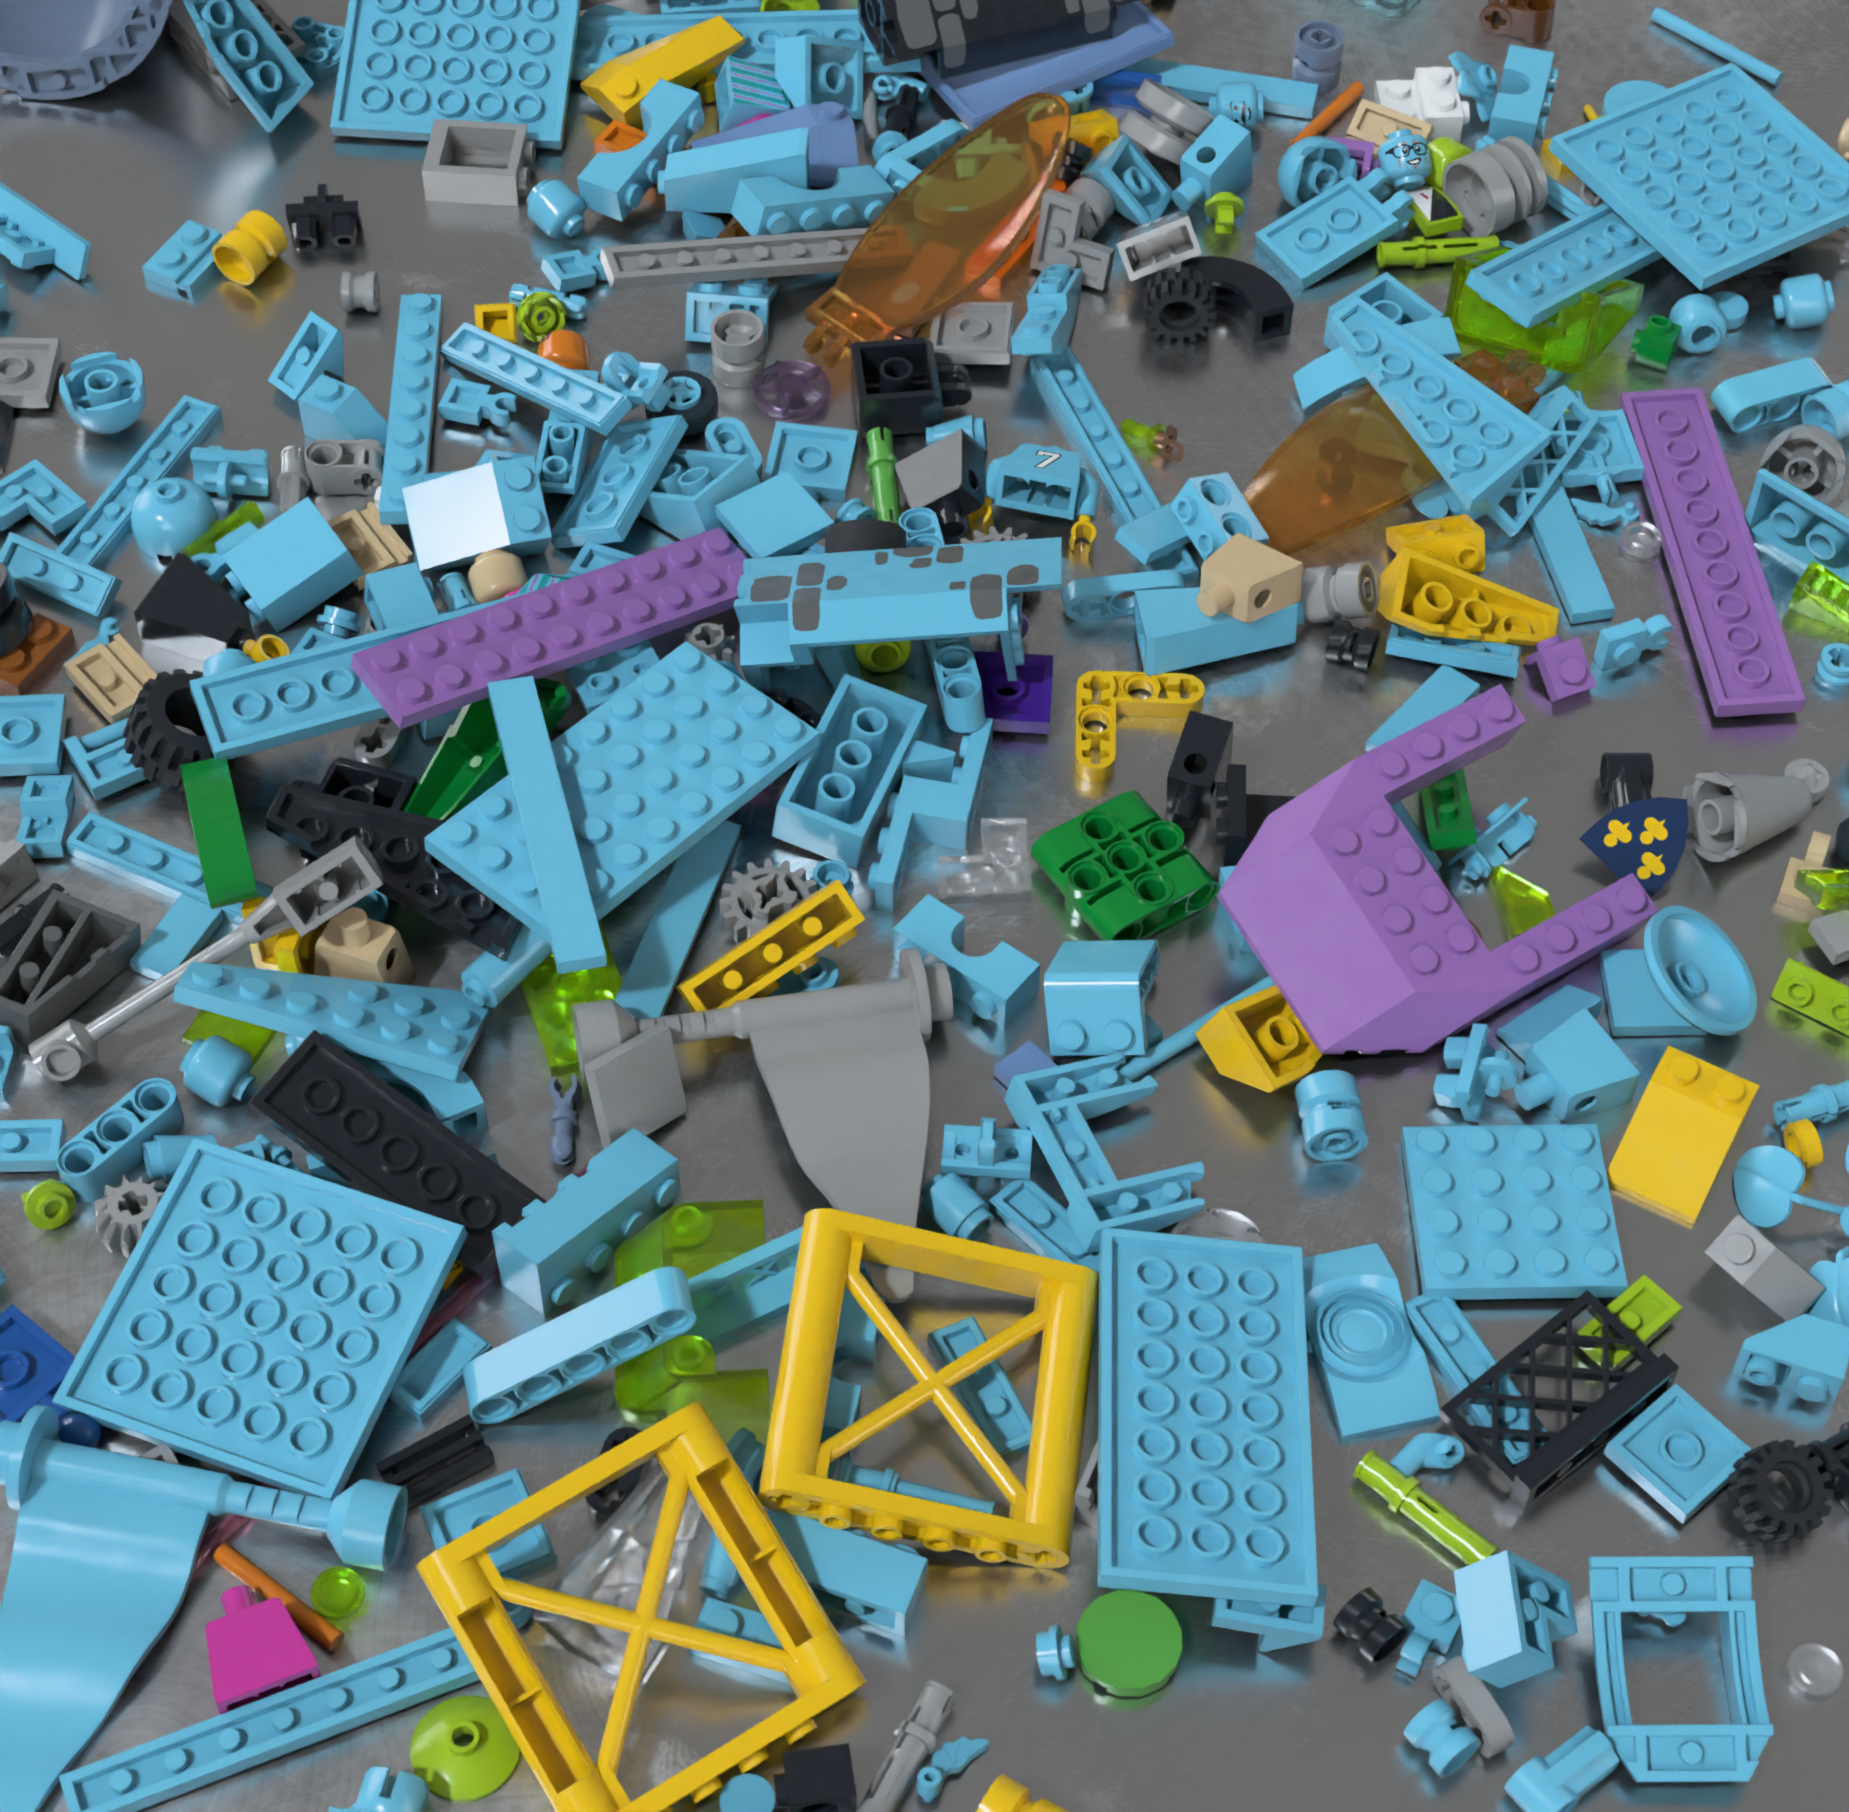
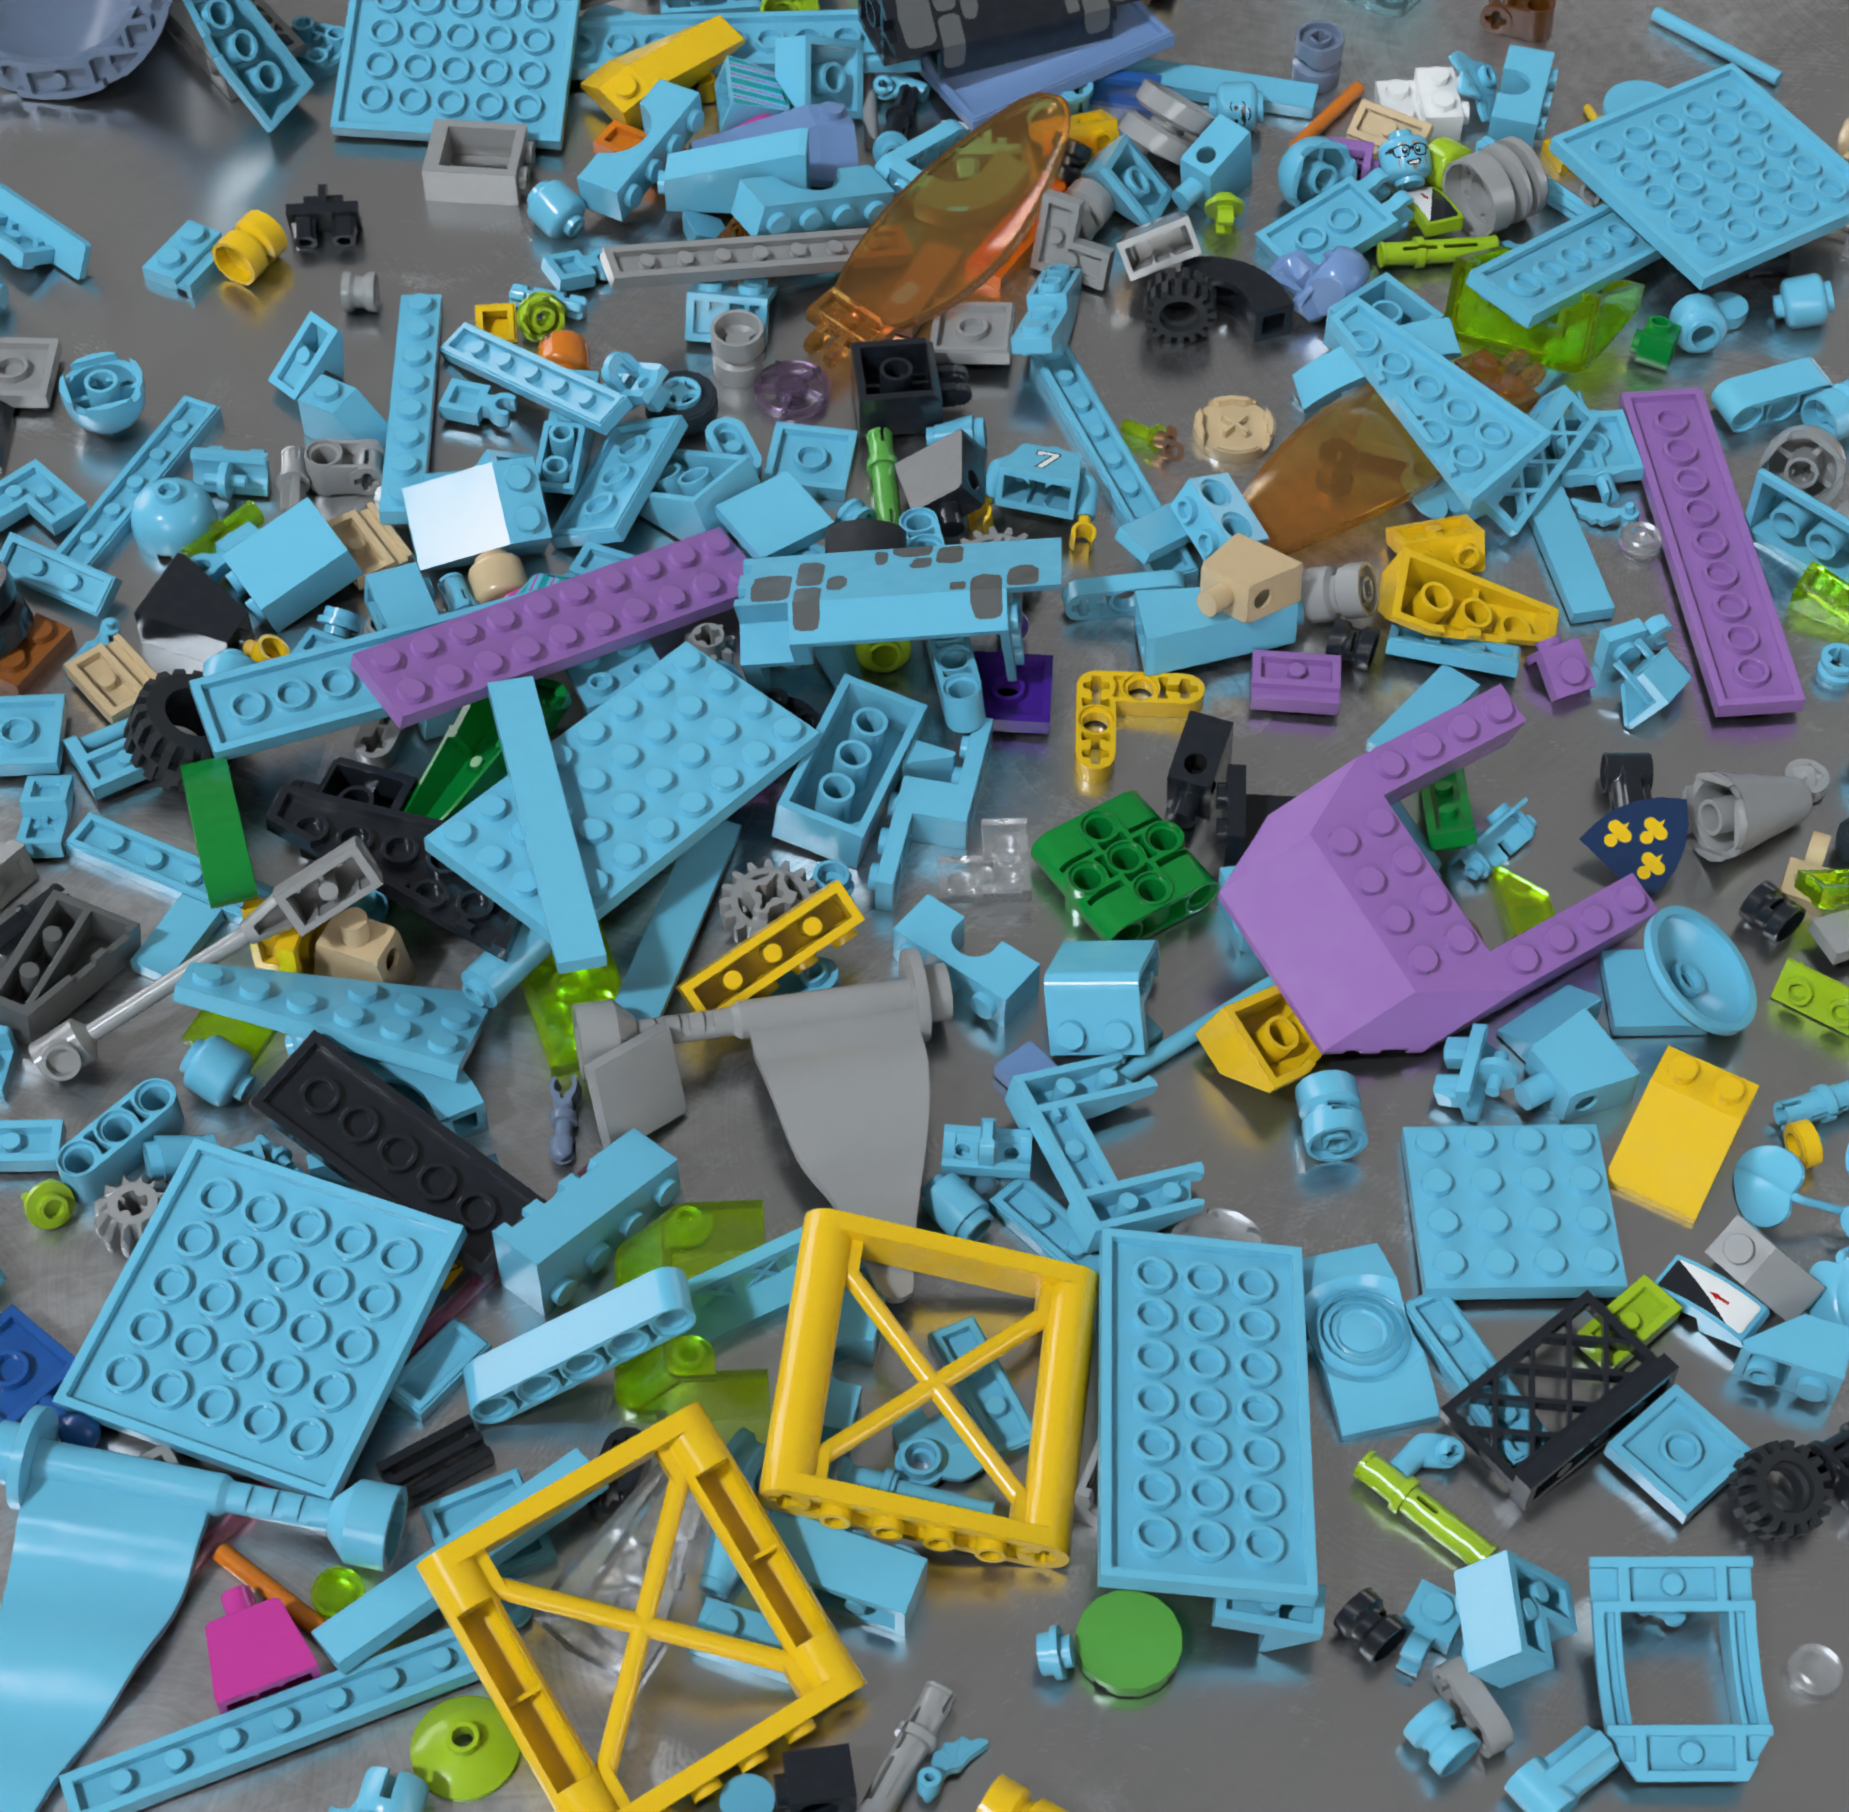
(405, 1598): none -> medium azure tile
(935, 1444): none -> medium azure plate
(1234, 429): none -> tan tile
(1295, 682): none -> medium lavender plate
(1322, 284): none -> medium blue head
(1651, 684): none -> medium azure piece
(1715, 1301): none -> slope
(1772, 912): none -> black wheel

